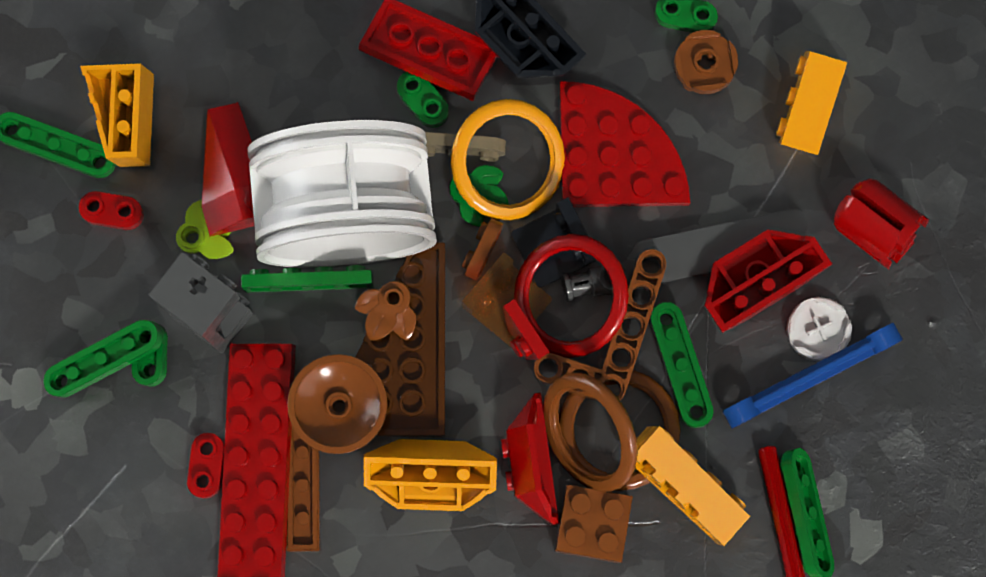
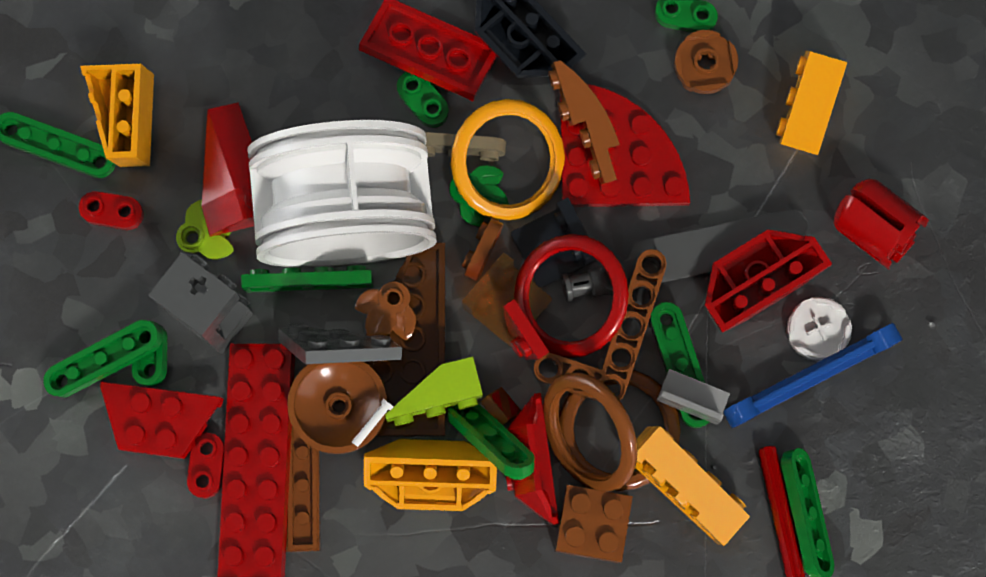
(157, 419): none -> red wing
(336, 345): none -> dark grey plate
(372, 422): none -> white piece
(445, 387): none -> lime slope
(493, 441): none -> green plate
(501, 406): none -> dark orange tile
(583, 107): none -> dark orange slope
(693, 397): none -> light grey panel

